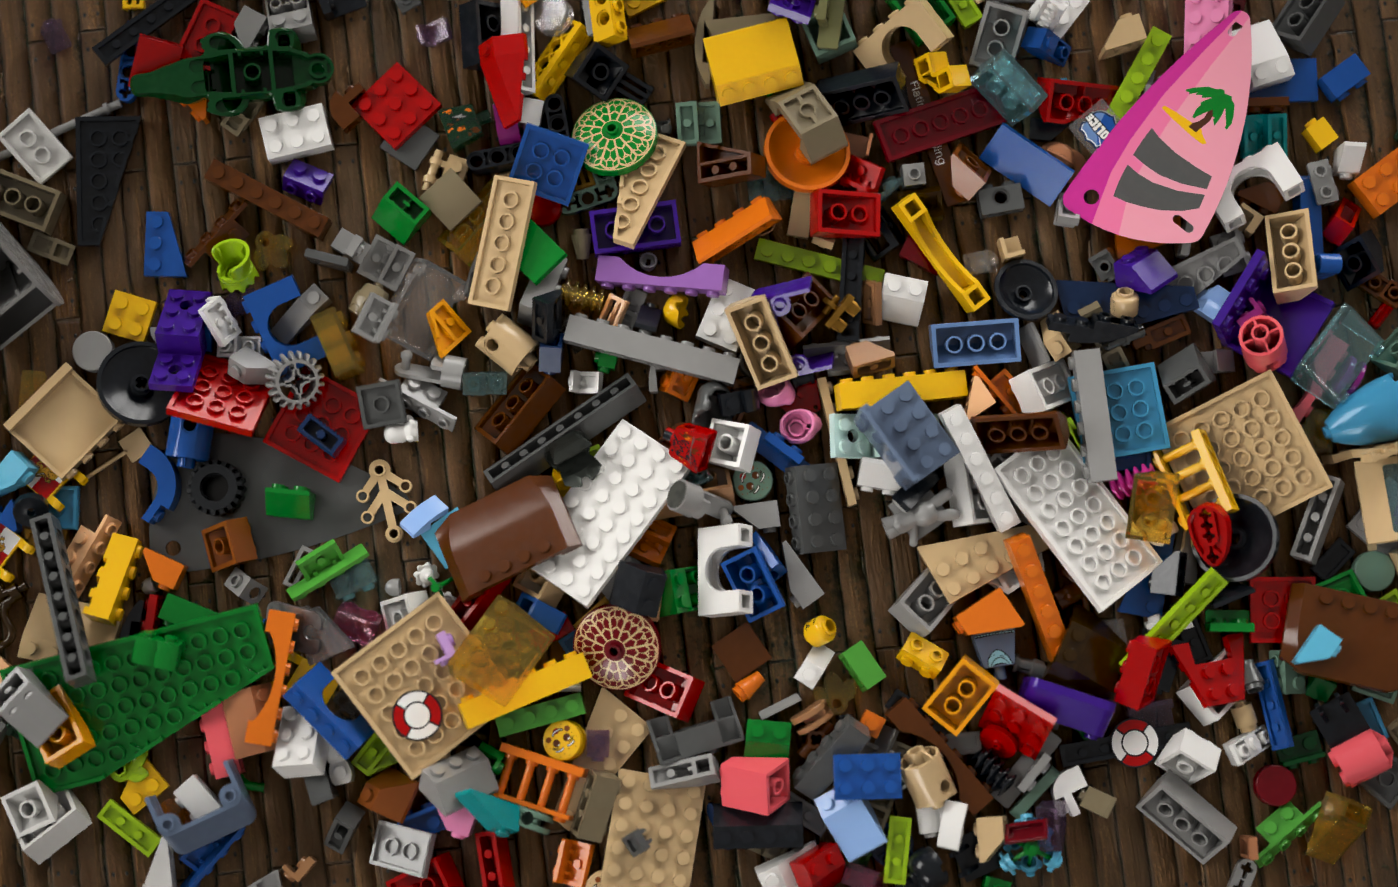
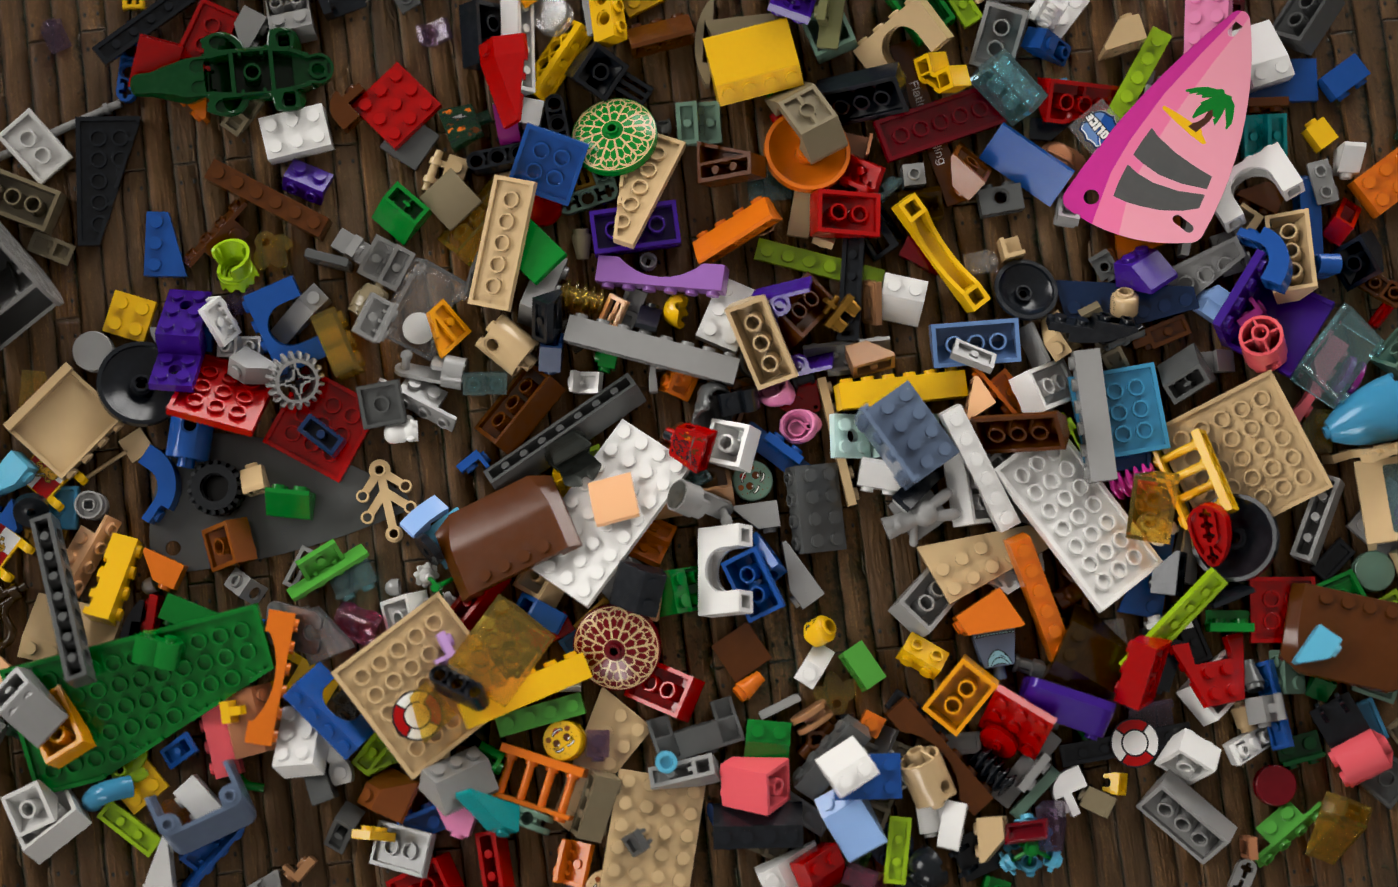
(91, 505): none -> light grey wheel
(107, 792): none -> dark azure cylinder
(179, 750): none -> blue slope
(230, 711): none -> yellow tile
(254, 479): none -> tan slope
(373, 833): none -> yellow wing
(417, 328): none -> white sticker
(429, 549): none -> black piece
(430, 711): none -> clear yellow wing
(448, 681): none -> black beam
(469, 464): none -> blue bracket
(613, 499): none -> light nougat slope
(666, 761): none -> medium azure tile
(847, 766): none -> white slope
(973, 356): none -> light grey plate
(1118, 783): none -> yellow tile
(1265, 709): none -> light grey brick
(1279, 268): none -> blue arch

